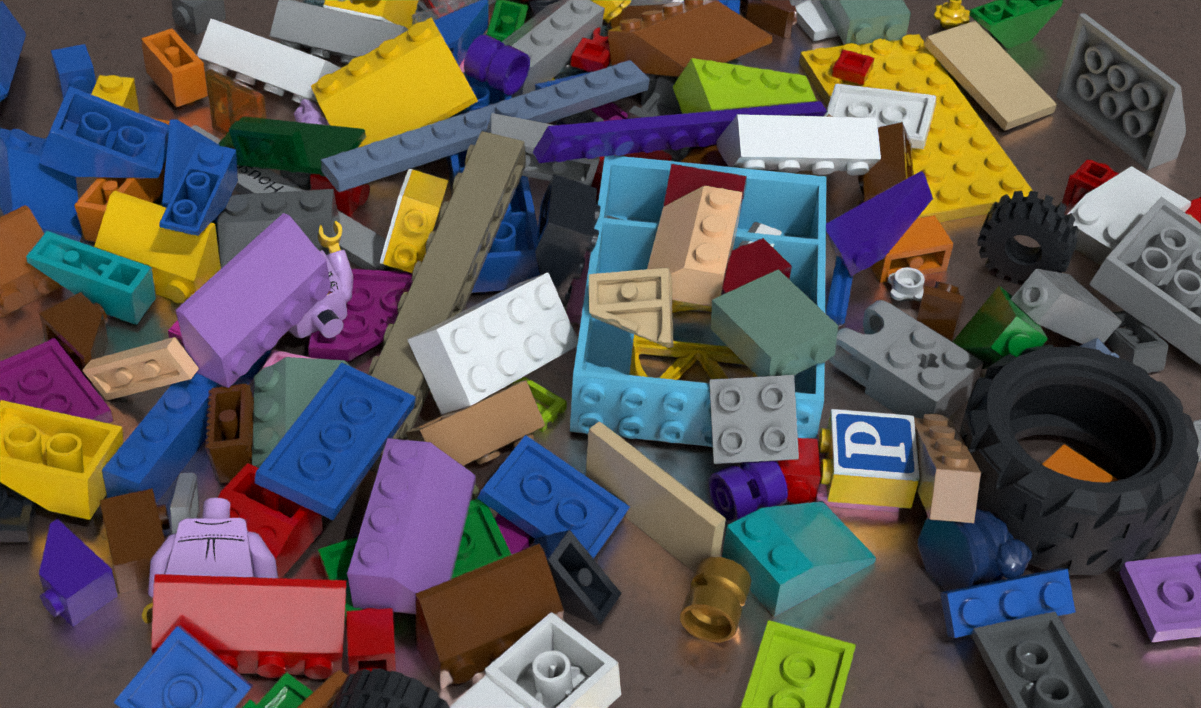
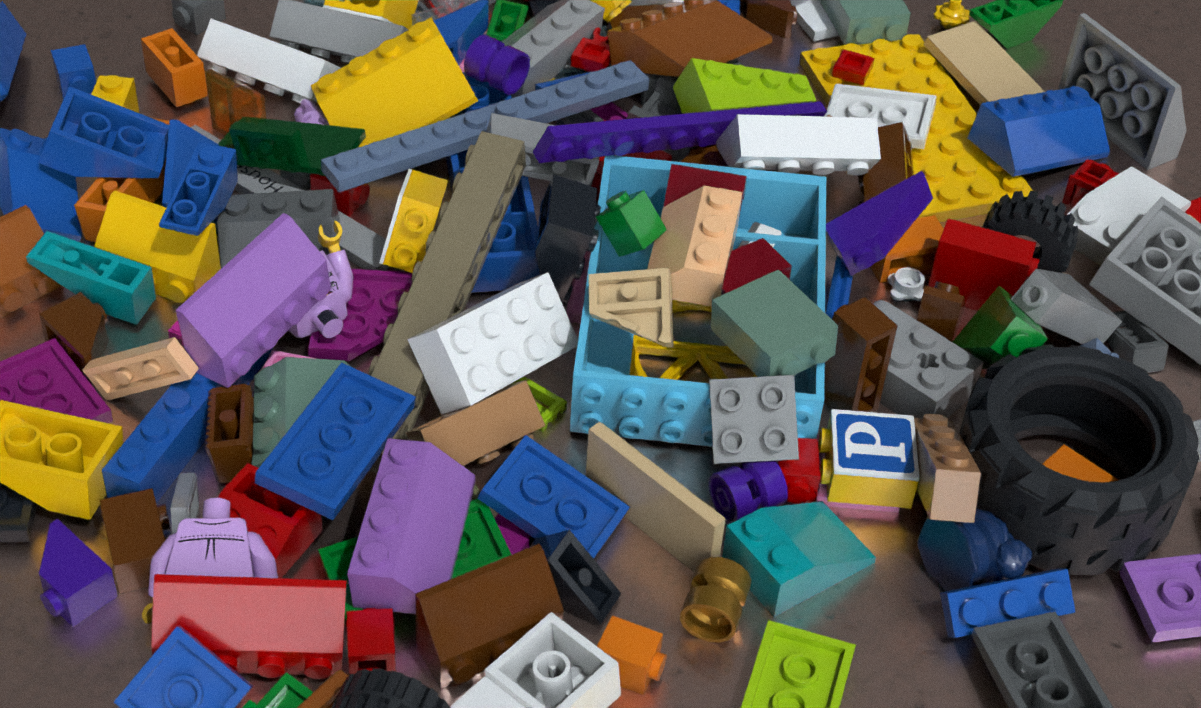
(630, 222): none -> green brick
(636, 651): none -> orange brick
(861, 357): none -> reddish brown brick
(981, 261): none -> red brick
(1041, 130): none -> blue slope

